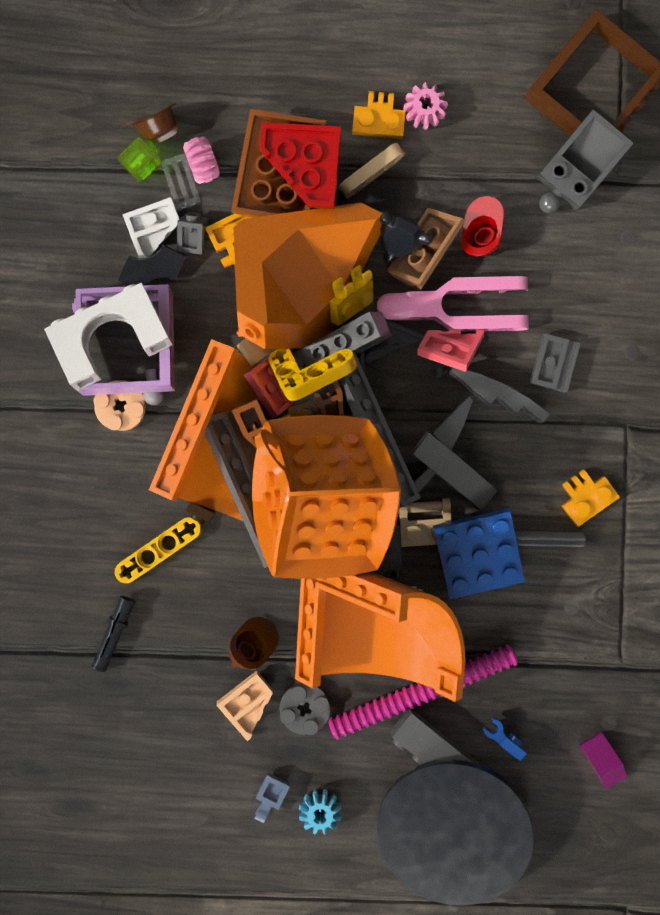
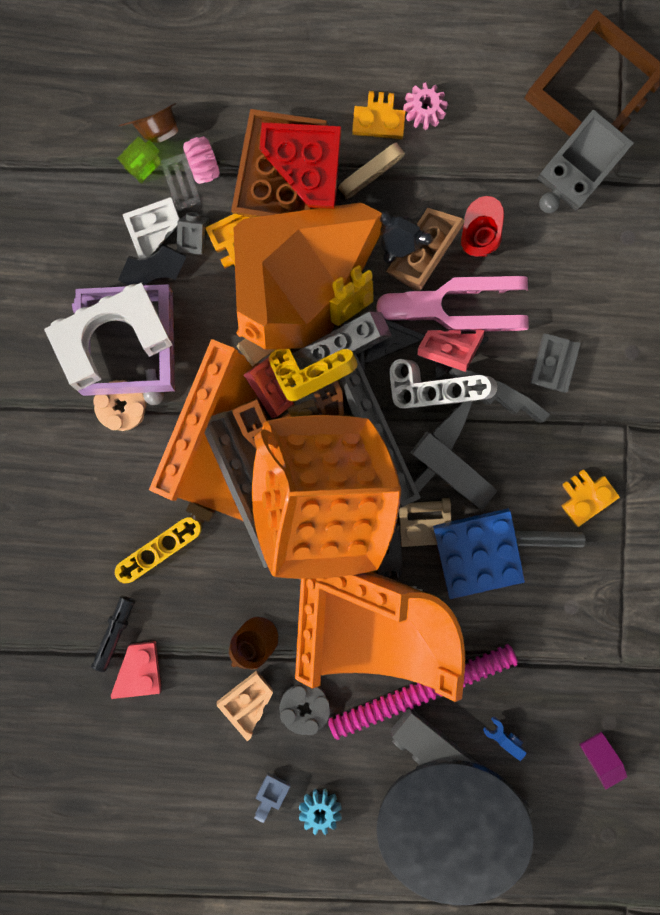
(138, 672): none -> coral wing
(443, 388): none -> white beam

